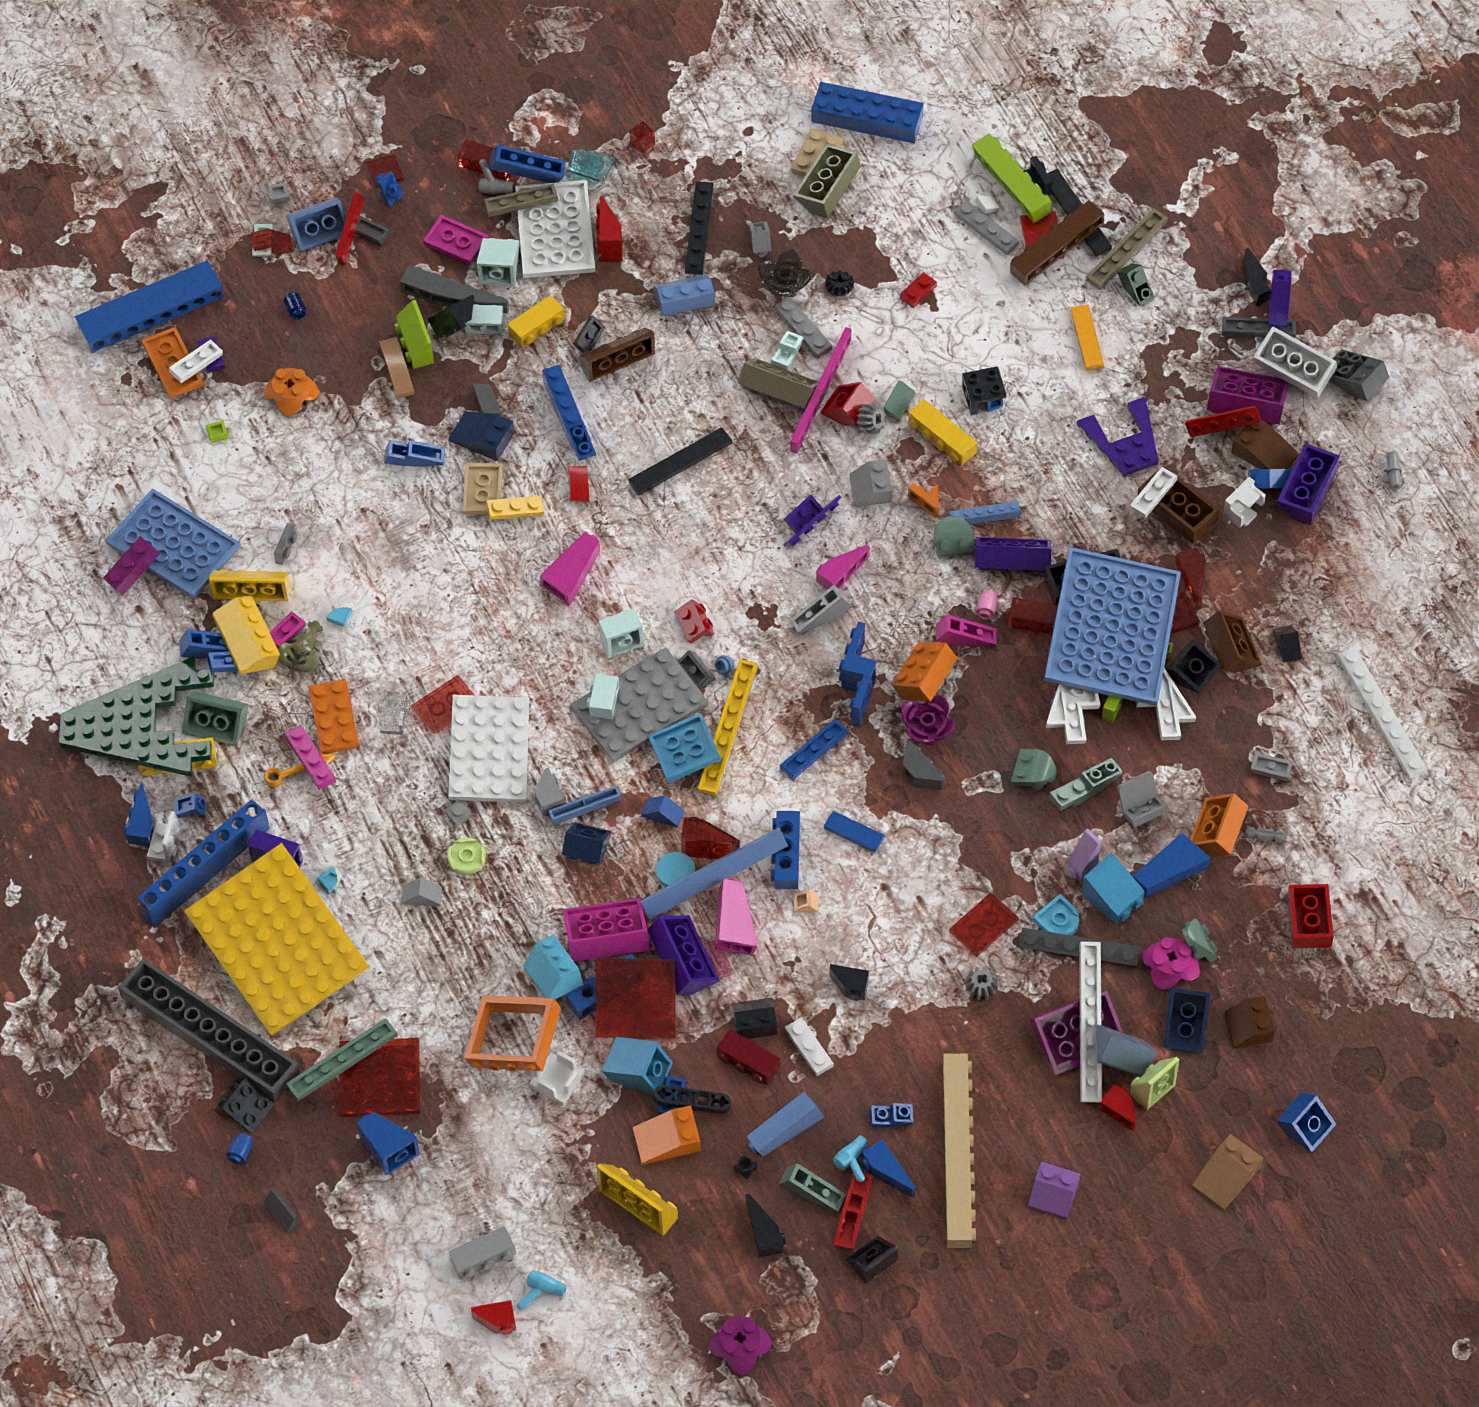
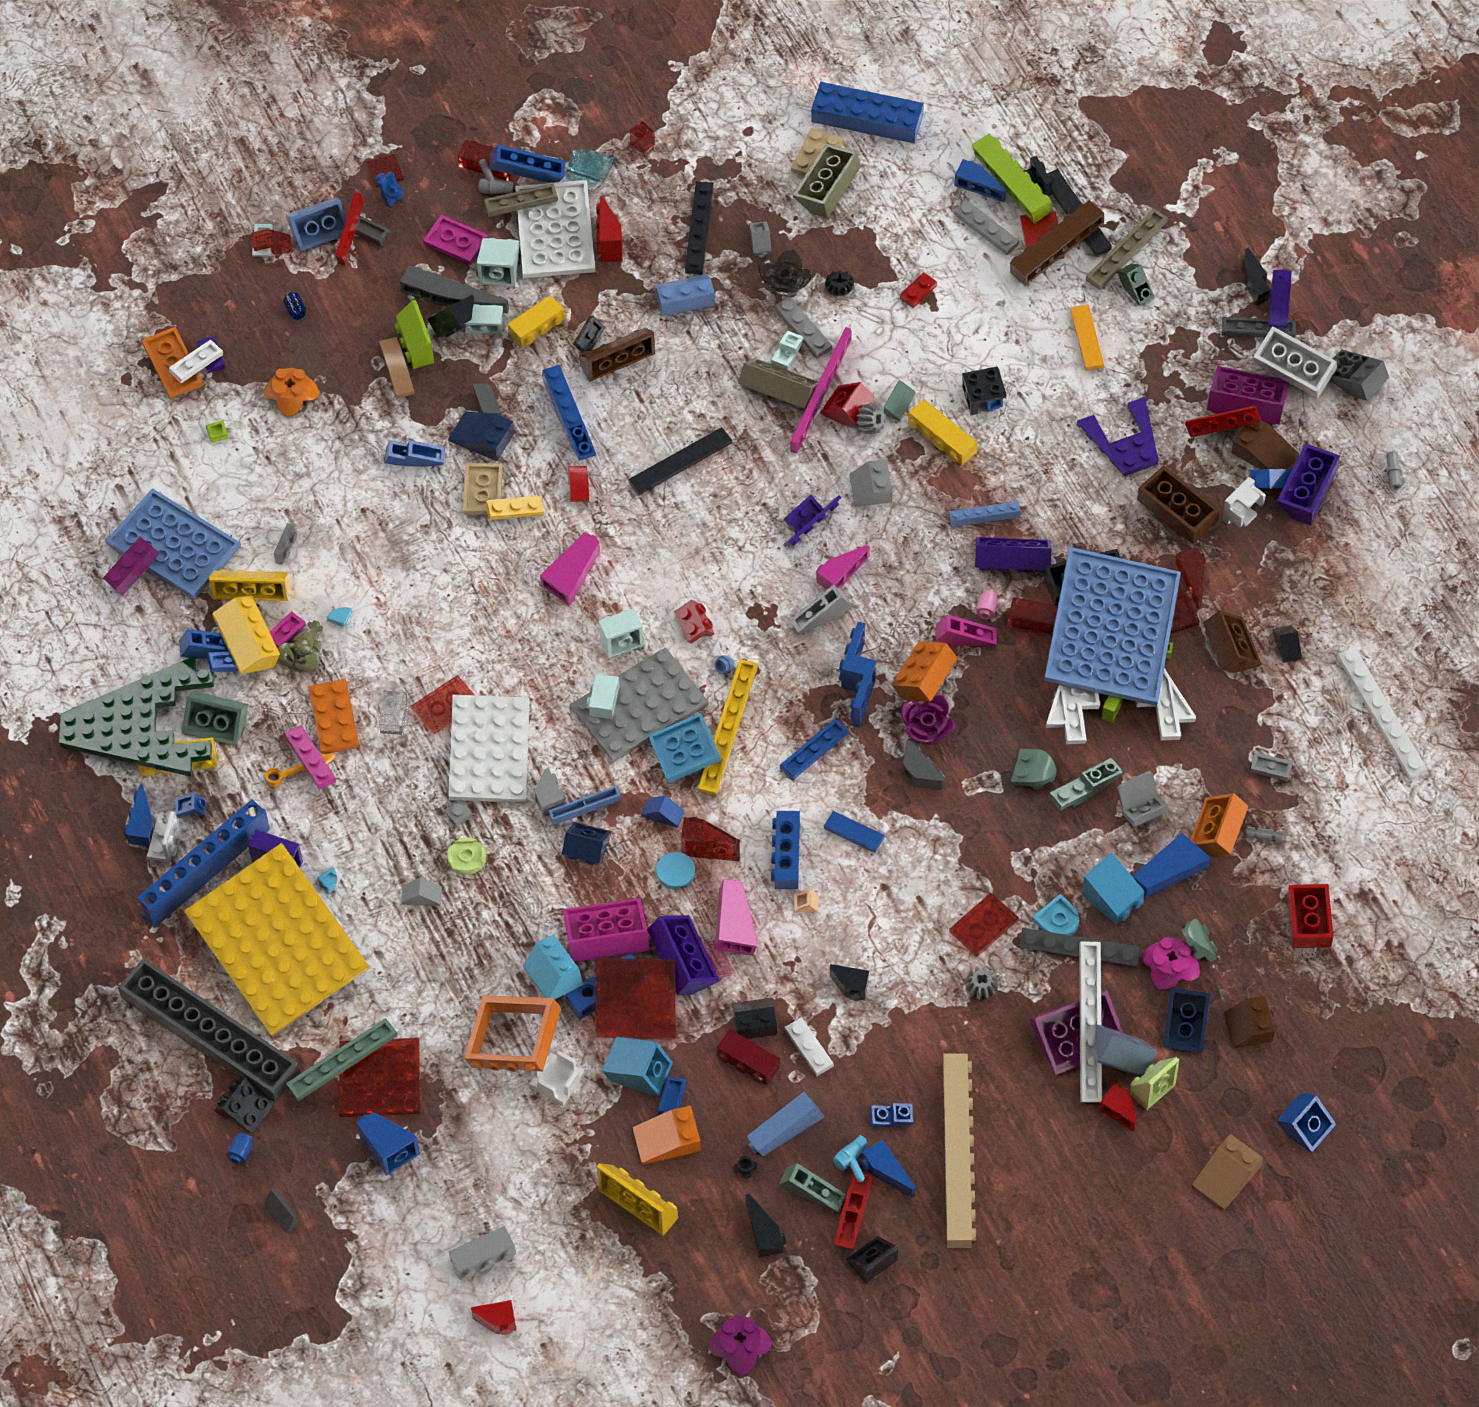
(148, 304): blue tile -> none
(278, 193): light grey plate -> none
(540, 1283): medium azure piece -> none
(692, 1096): black beam -> none
(696, 669): dark grey slope -> none
(714, 873): medium blue tile -> none
(927, 501): orange slope -> none
(953, 536): sand green slope -> none
(977, 180): none -> blue slope
(987, 204): white tile -> none
(1054, 1190): medium lavender slope -> none
(1084, 856): lavender slope -> none
(1153, 492): white plate -> none
(1193, 667): black slope -> none

